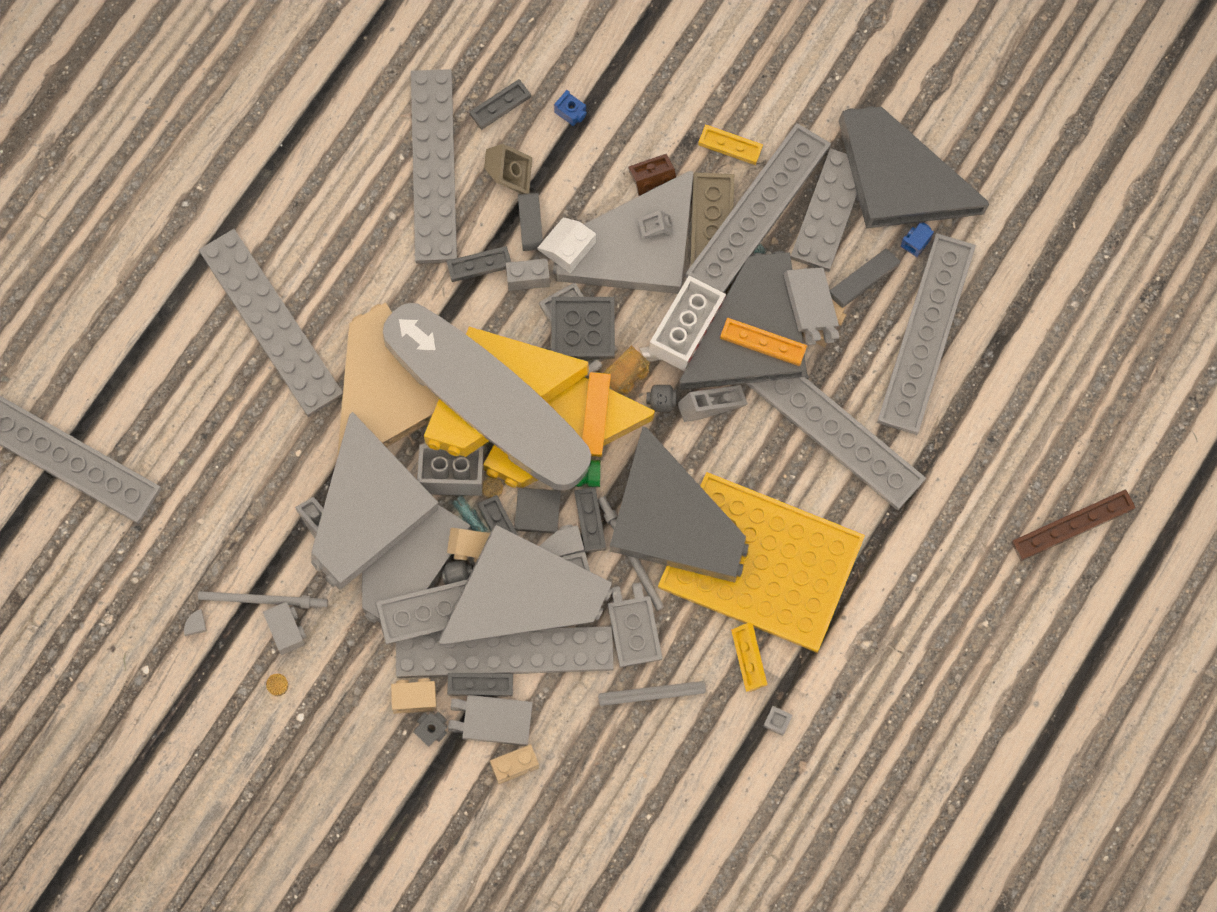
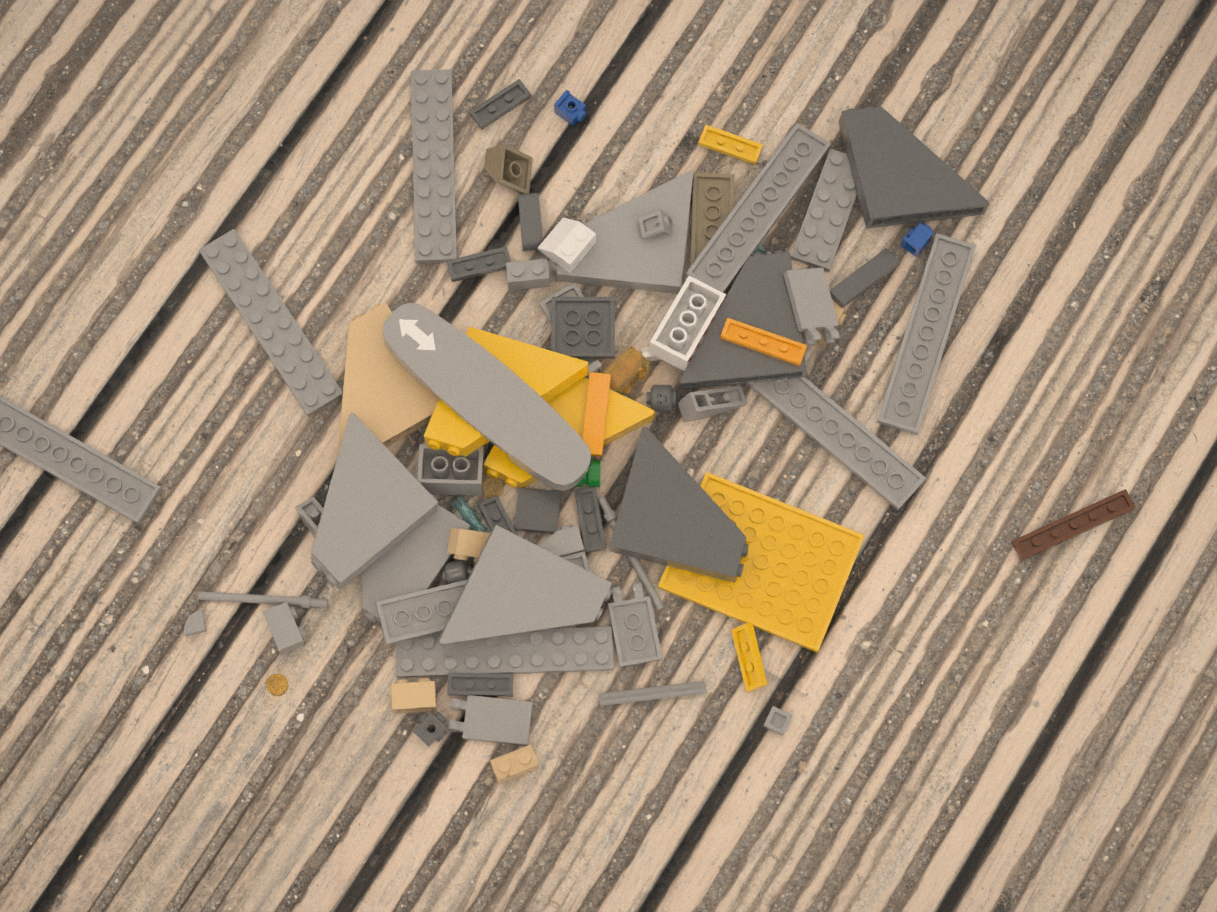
(652, 173): reddish brown bracket -> none

